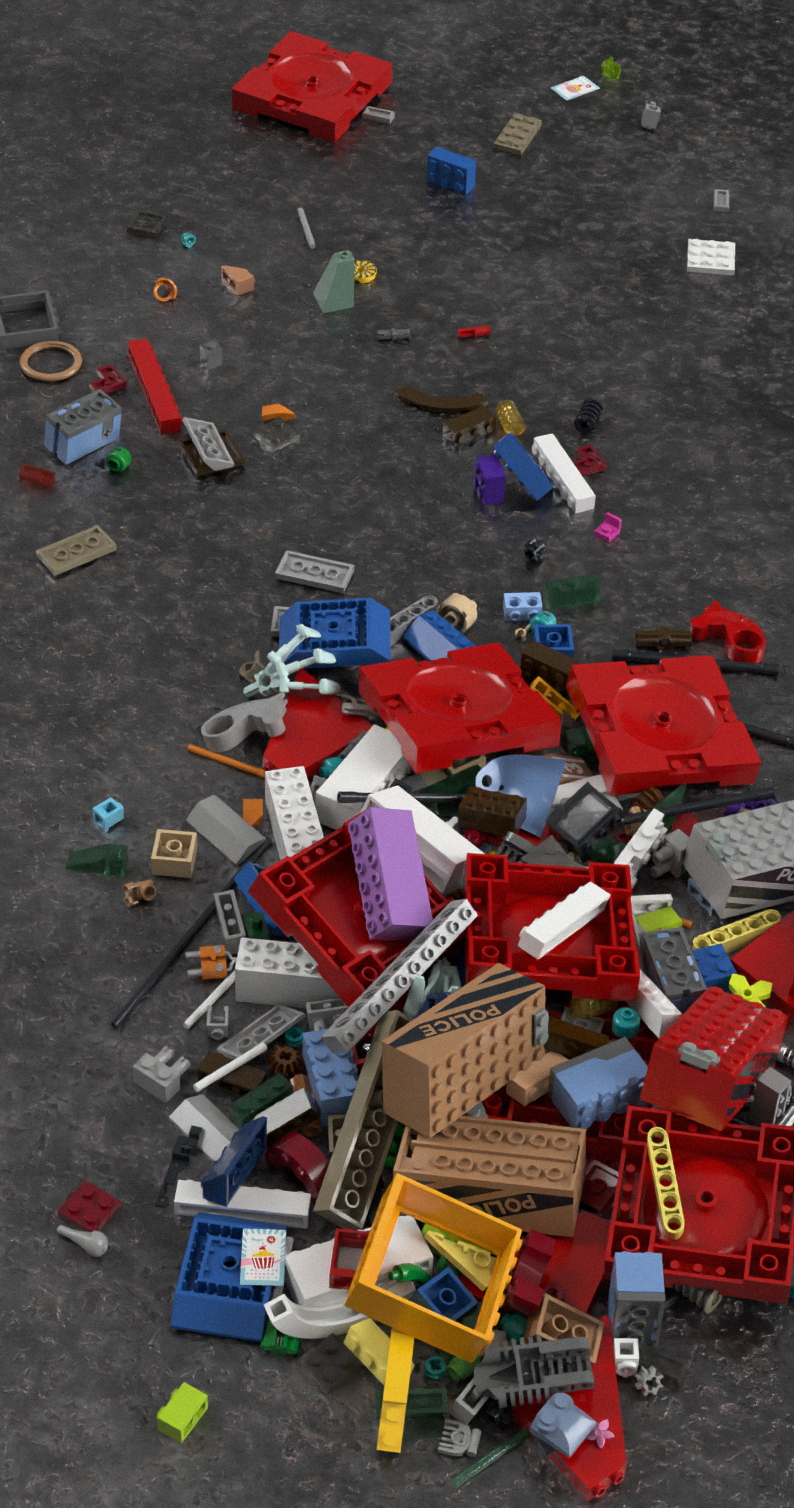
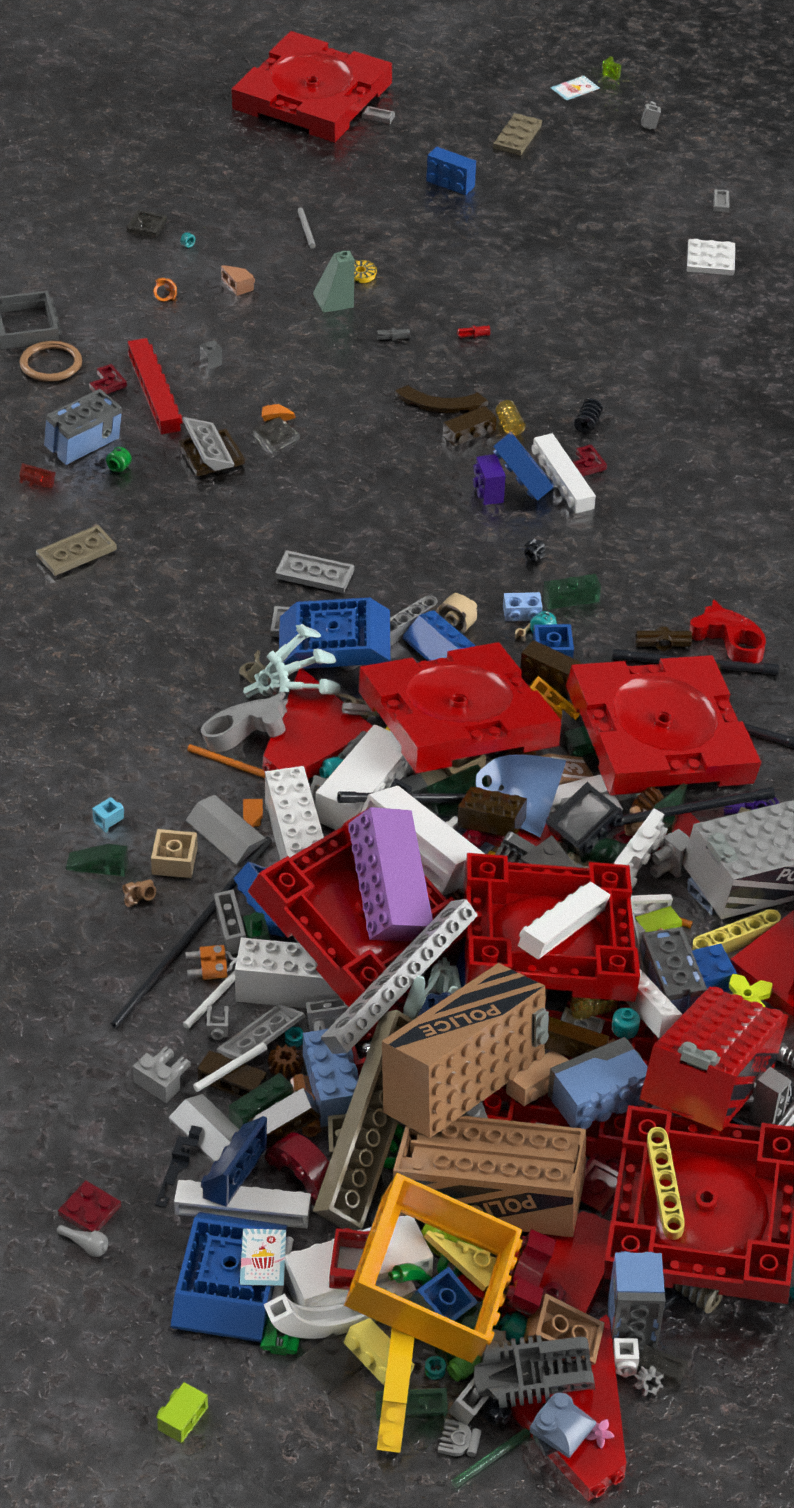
(609, 528): dark pink bracket -> none

